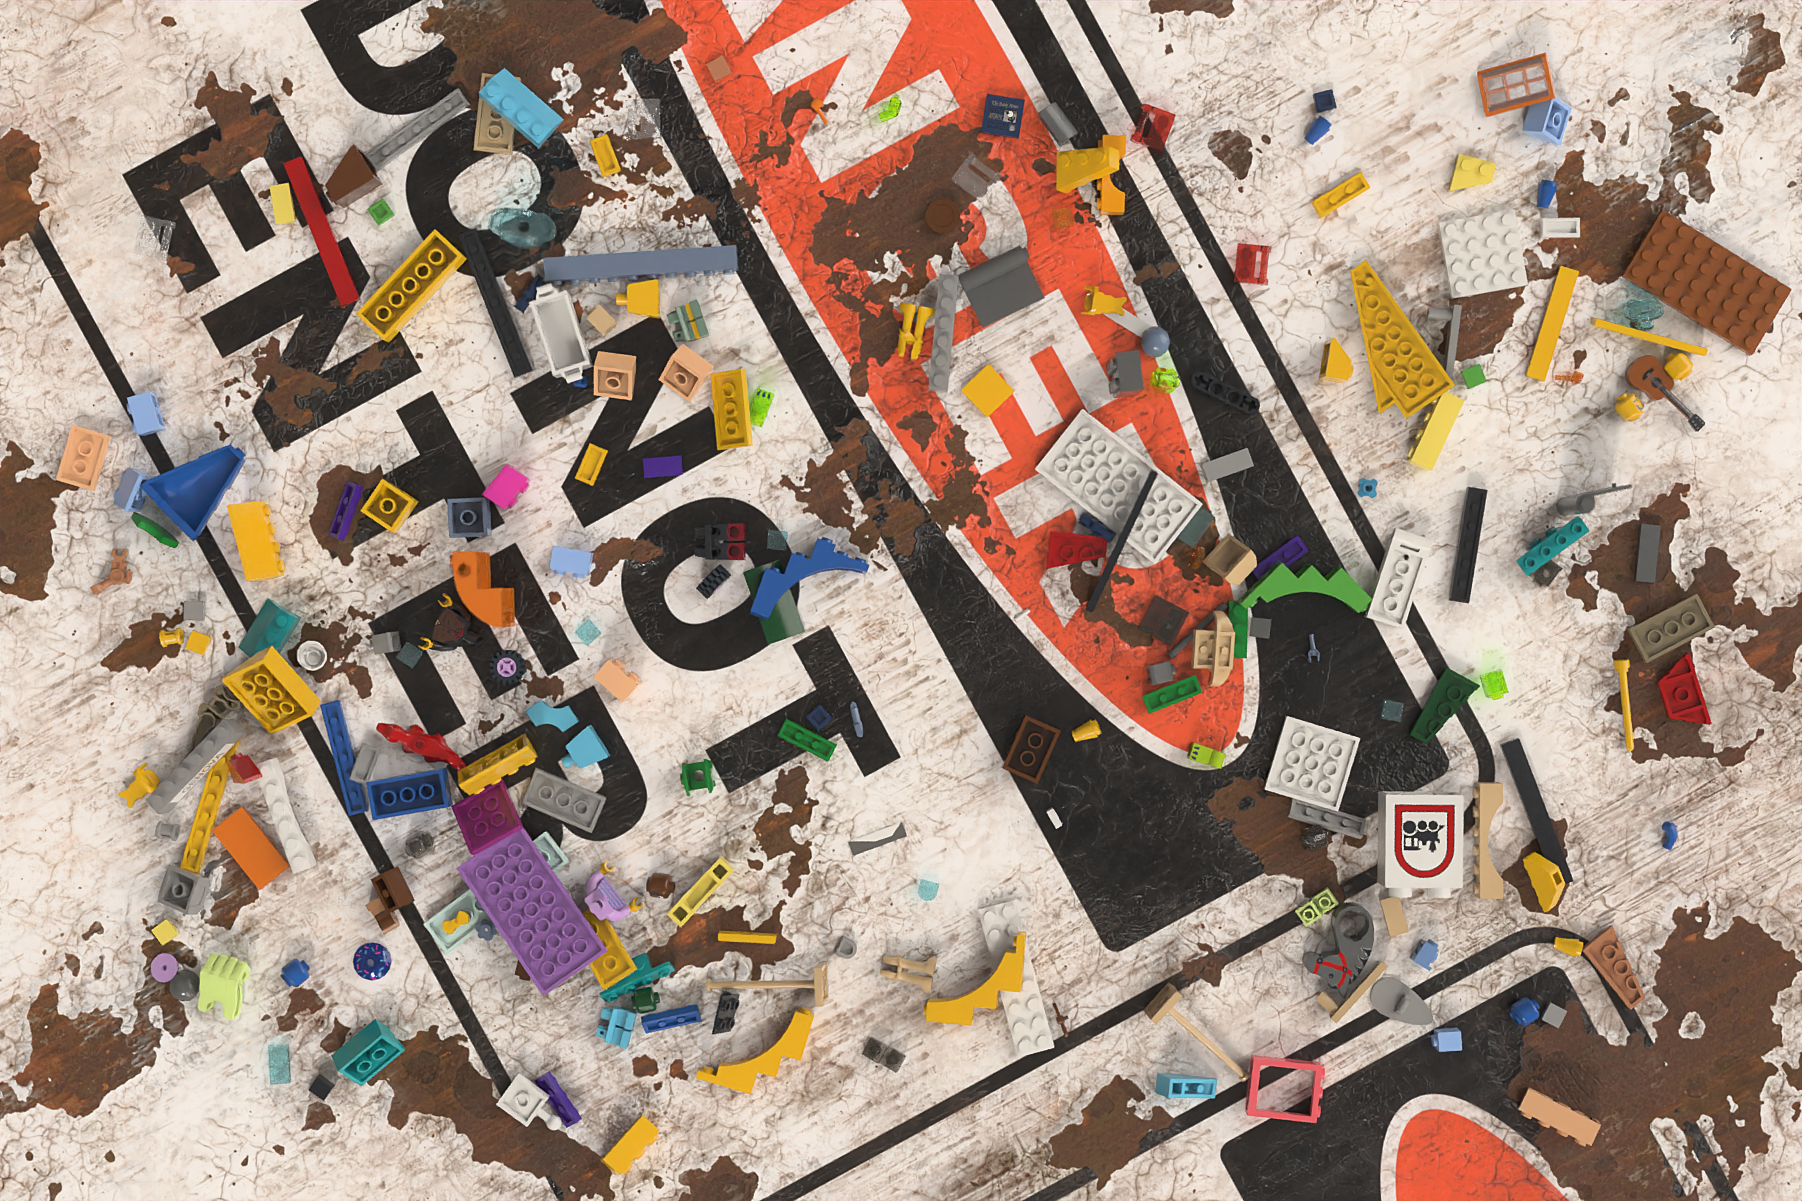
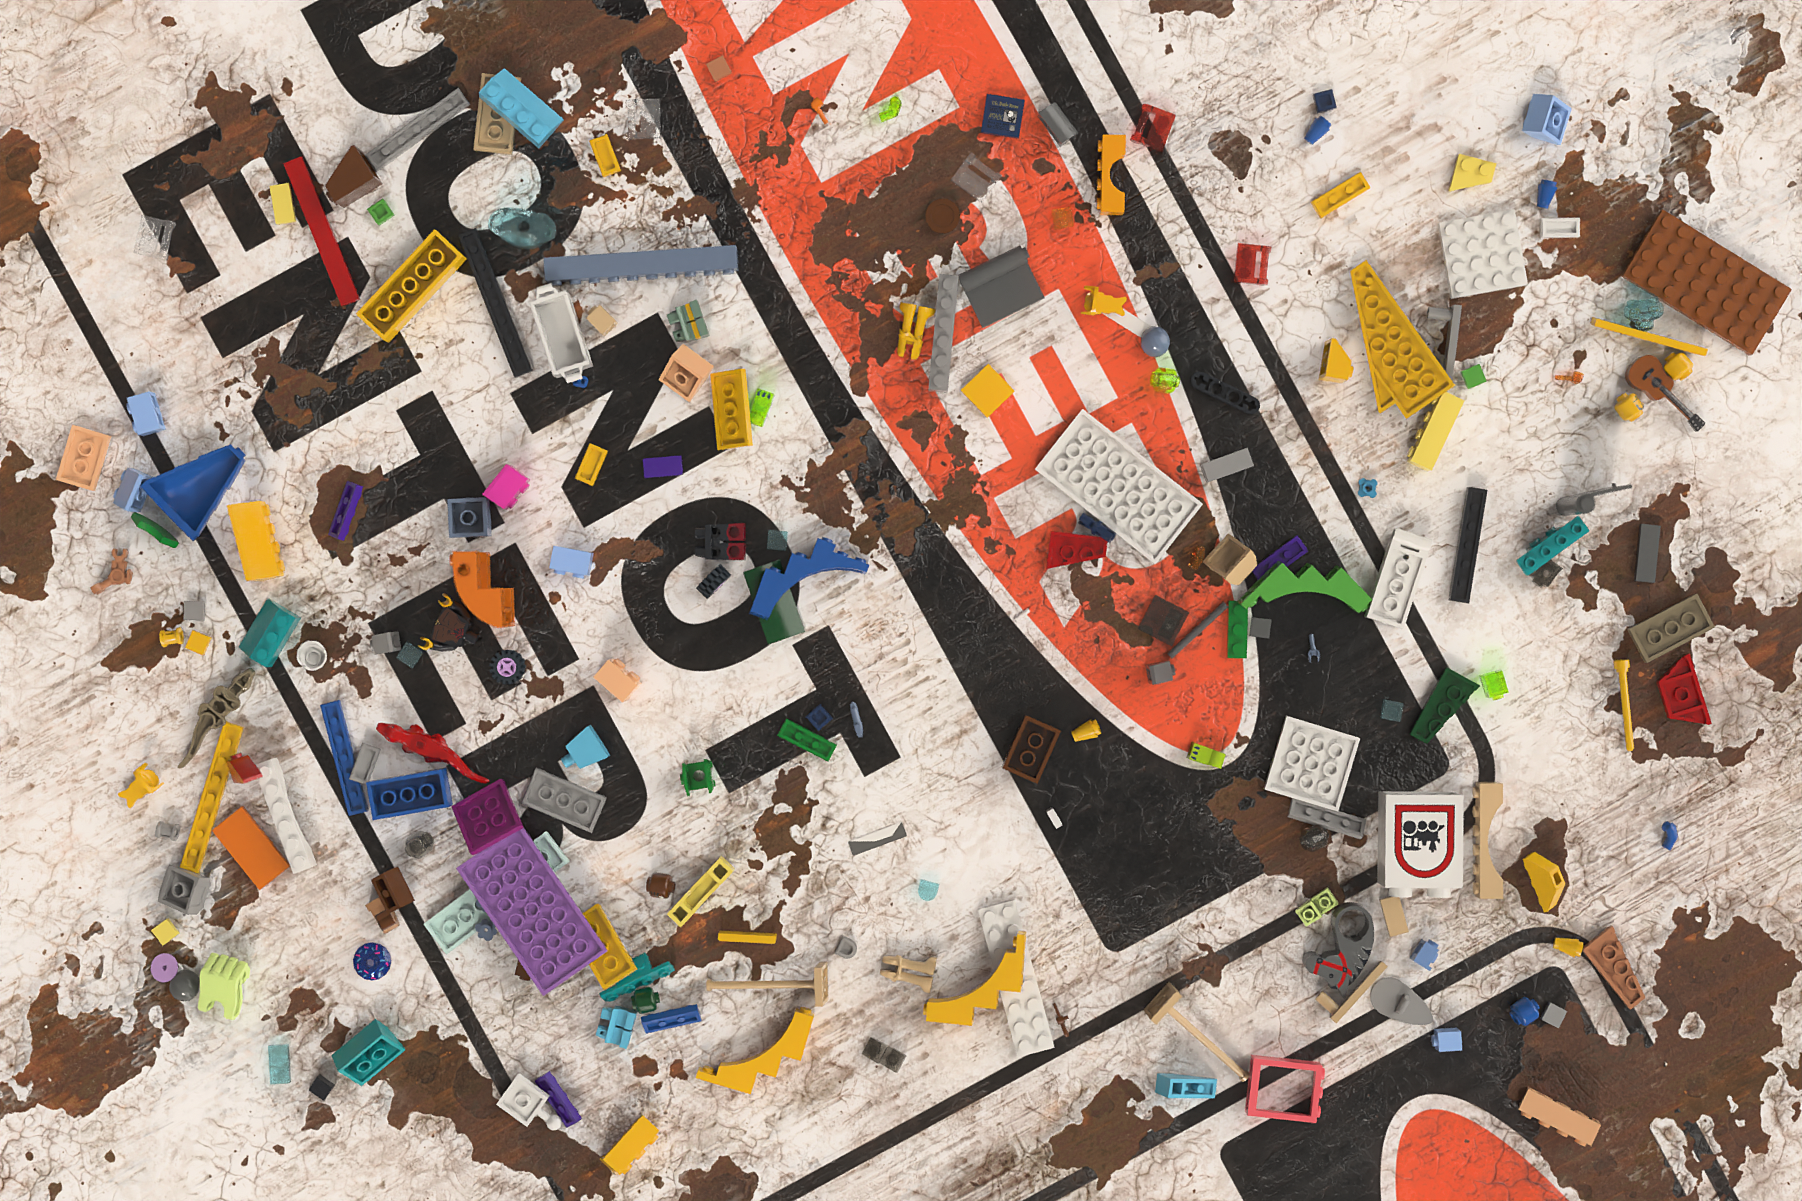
(195, 766): light grey brick -> none
(272, 690): yellow slope -> none
(295, 972): blue head -> none
(389, 506): yellow slope -> none
(450, 926): yellow piece -> none
(496, 765): yellow slope -> none
(529, 294): dark blue pin -> none
(544, 714): medium azure tile -> none
(588, 632): clear light blue tile -> none
(604, 899): lavender torso -> none
(614, 375): light nougat slope -> none
(641, 298): yellow torso -> none
(725, 1014): black hinge -> none
(1084, 165): yellow wedge -> none
(1121, 540): black tile -> none
(1125, 374): dark grey brick -> none
(1171, 694): green plate -> none
(1196, 527): clear light blue tile -> none
(1215, 649): tan plate -> none
(1516, 85): clear piece -> none
(1534, 806): black tile -> none
(1552, 323): yellow tile -> none

